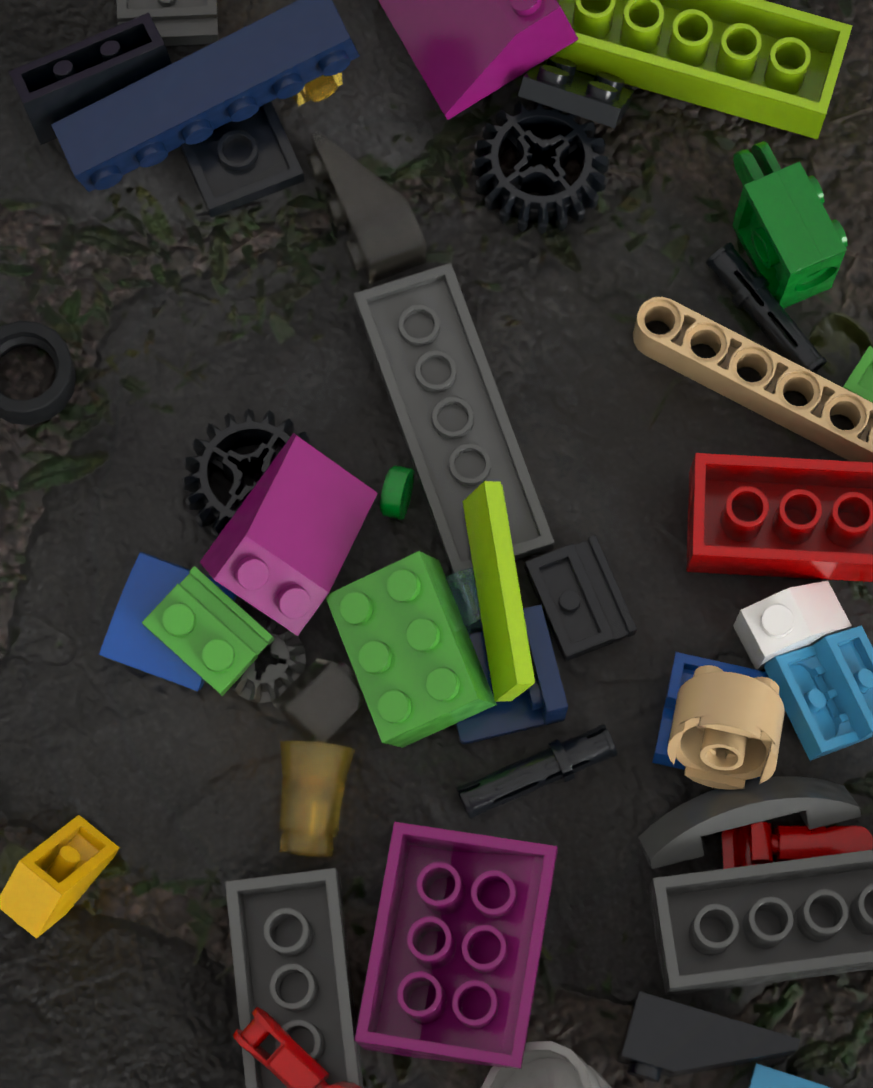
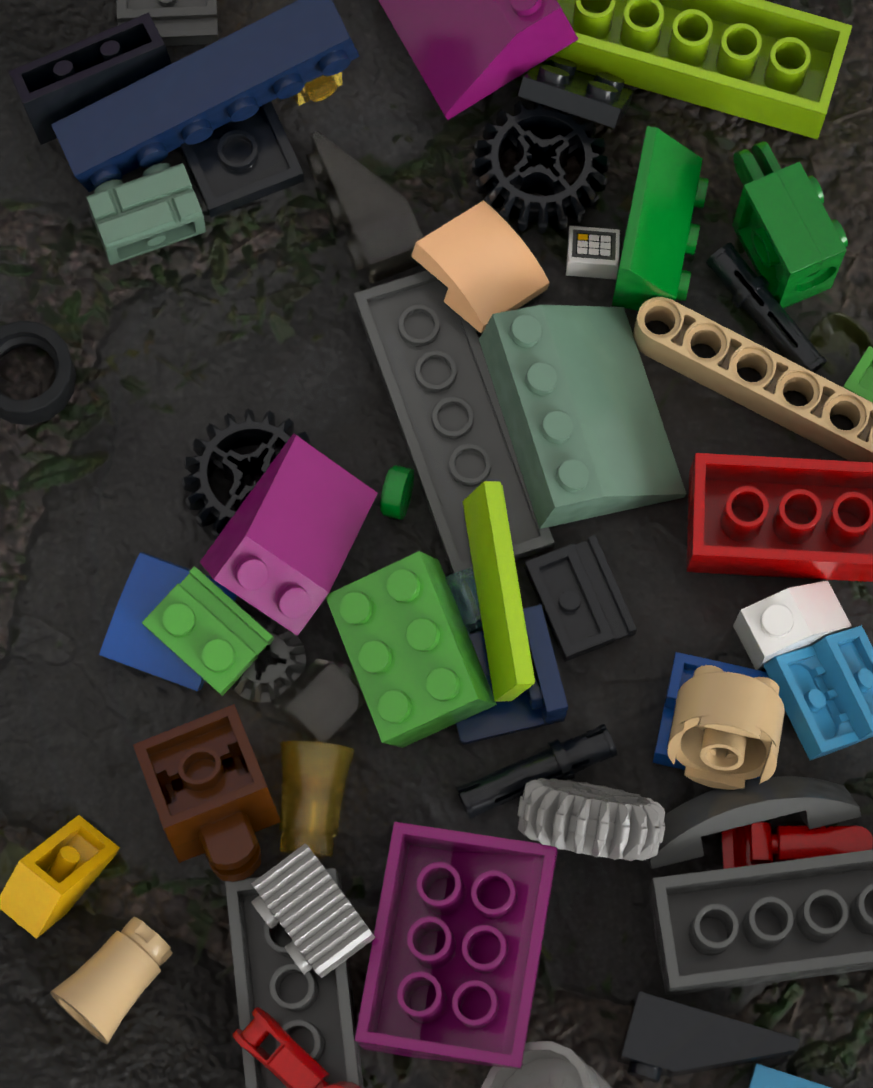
(113, 979): none -> tan plant
(146, 212): none -> sand green brick
(209, 792): none -> reddish brown brick
(311, 911): none -> light grey brick
(481, 265): none -> light nougat slope
(579, 411): none -> sand green slope
(591, 819): none -> light grey gear
(593, 252): none -> slope
(660, 223): none -> green slope

